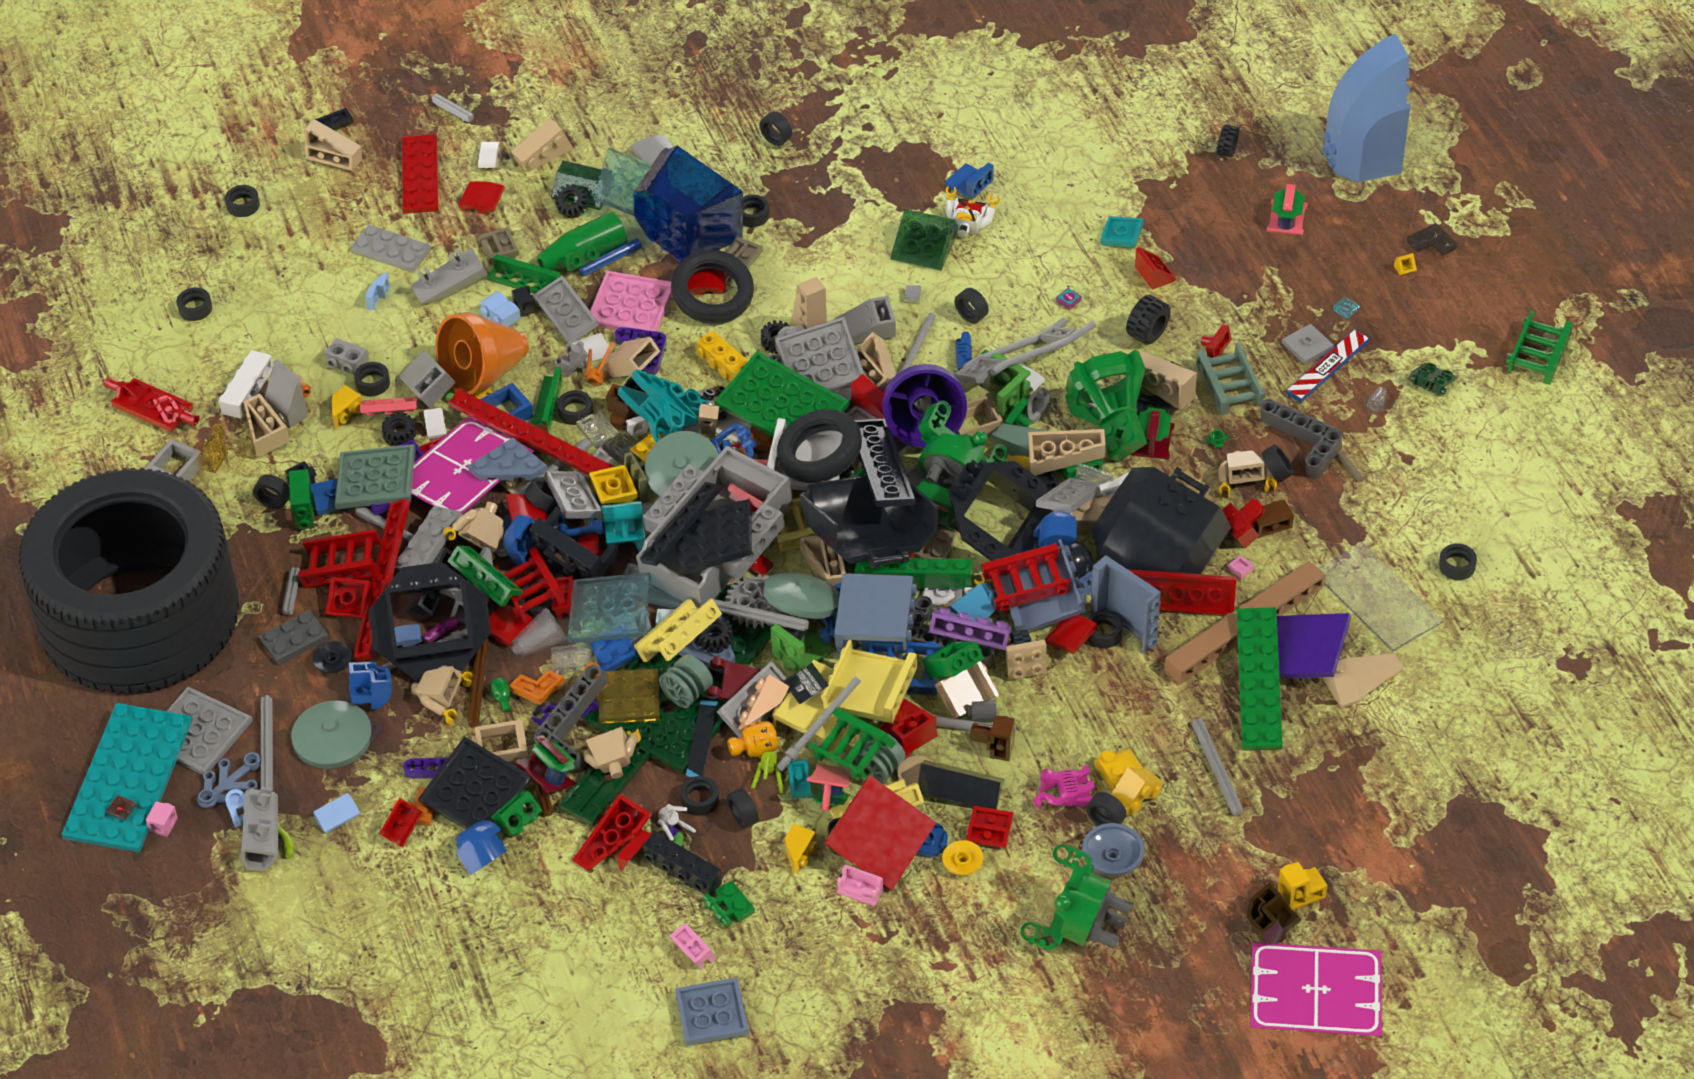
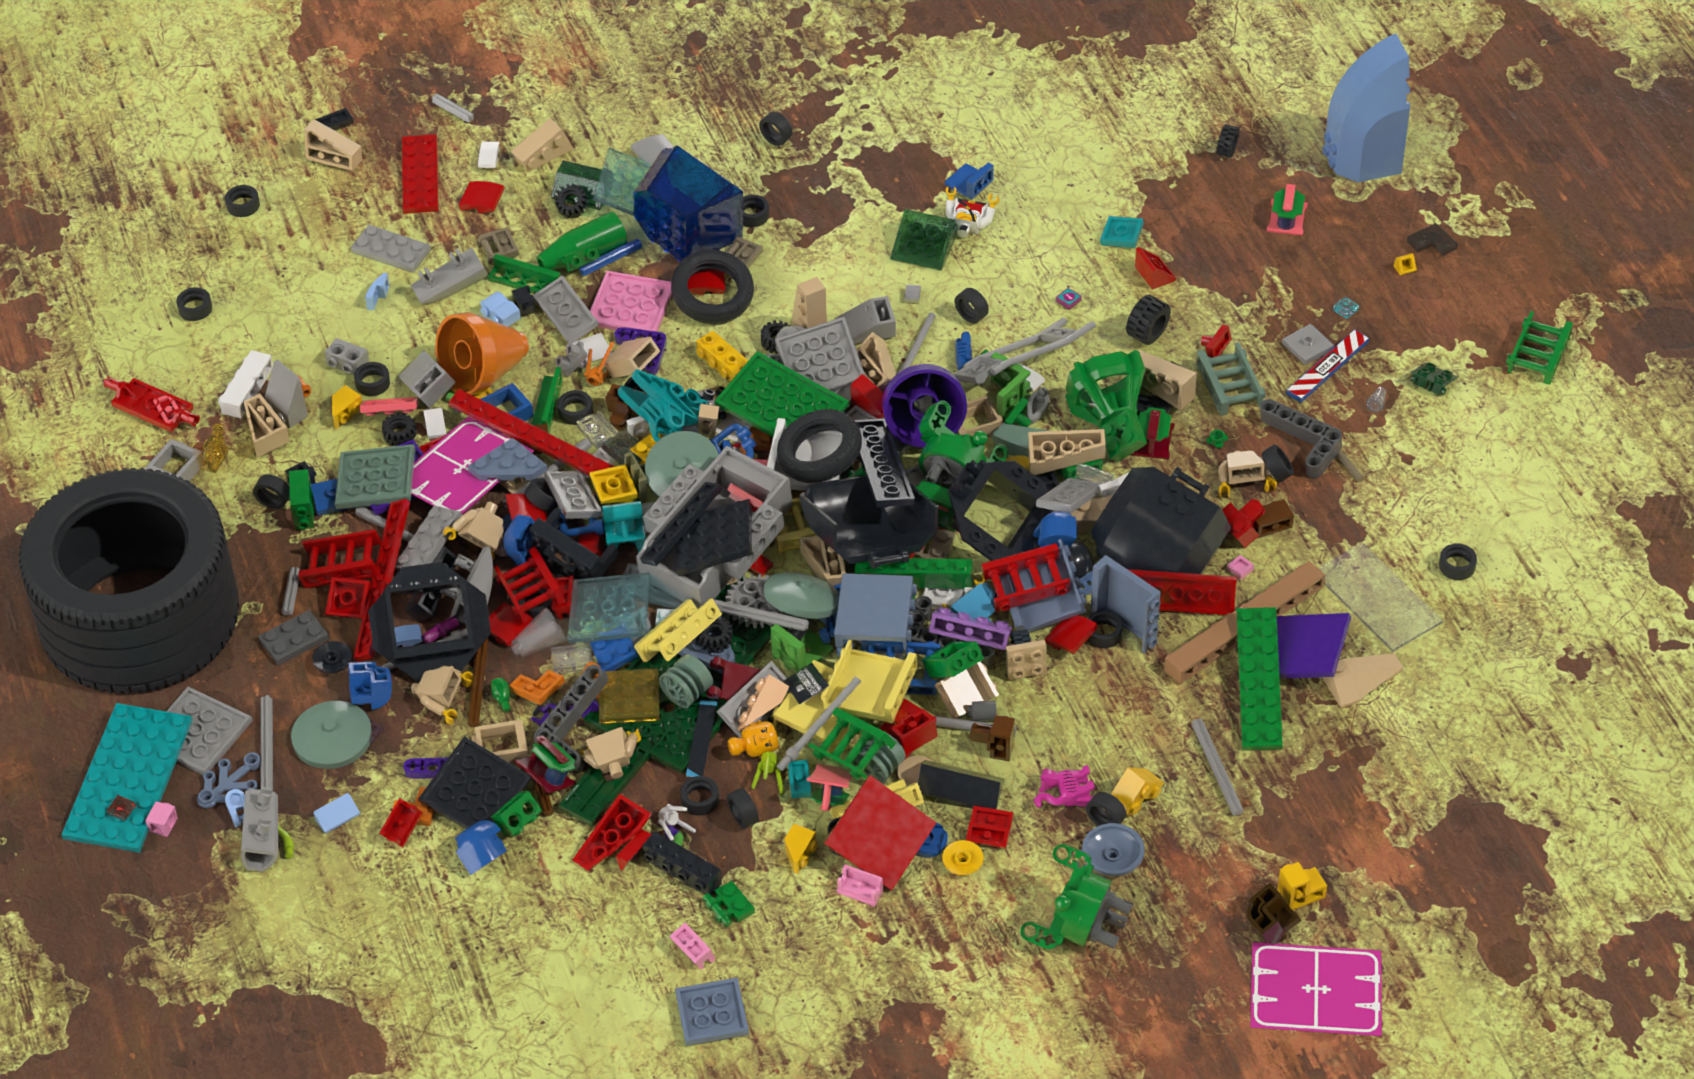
(483, 575): green fence -> none
(1114, 764): yellow slope -> none

